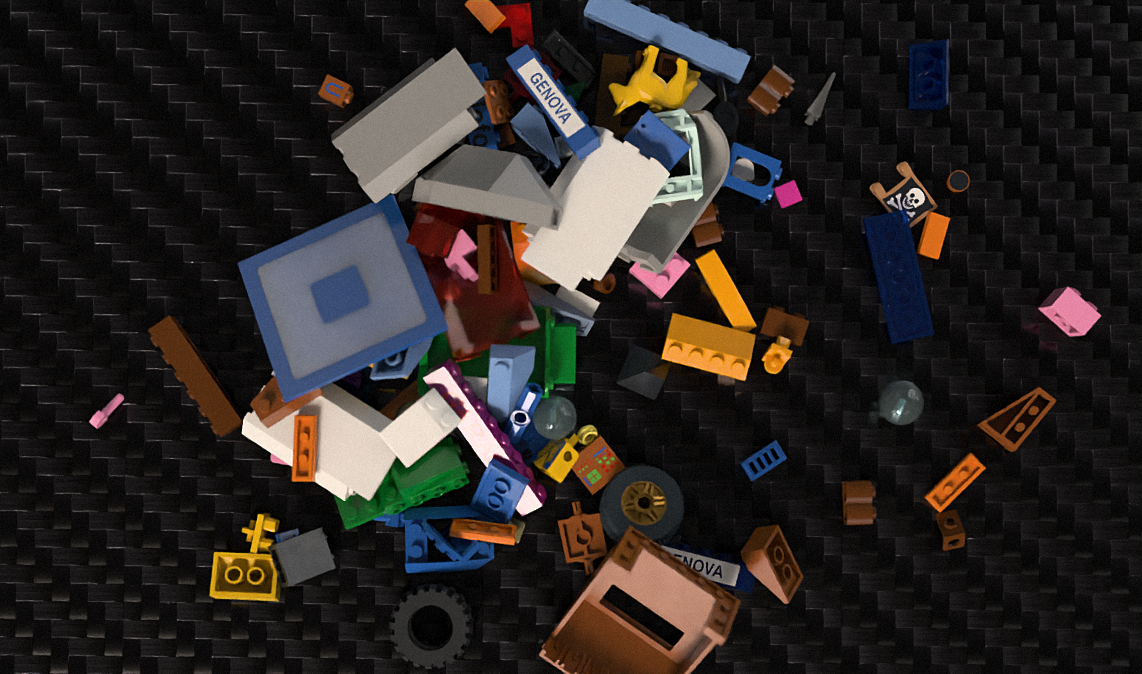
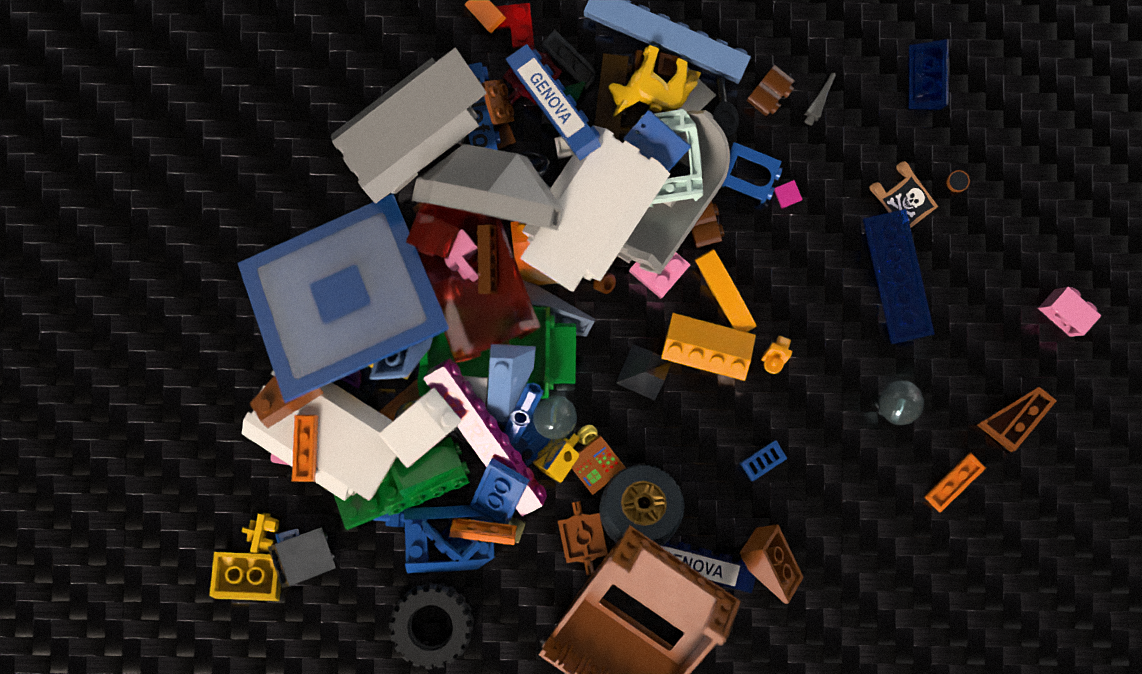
(100, 417): bright pink bar -> none
(196, 375): reddish brown brick -> none
(336, 91): dark orange brick -> none
(534, 131): medium blue slope -> none
(578, 300): white tile -> none
(743, 169): white tile -> none
(777, 323): reddish brown brick -> none
(858, 502): reddish brown brick -> none
(933, 235): orange tile -> none
(951, 529): reddish brown bracket -> none

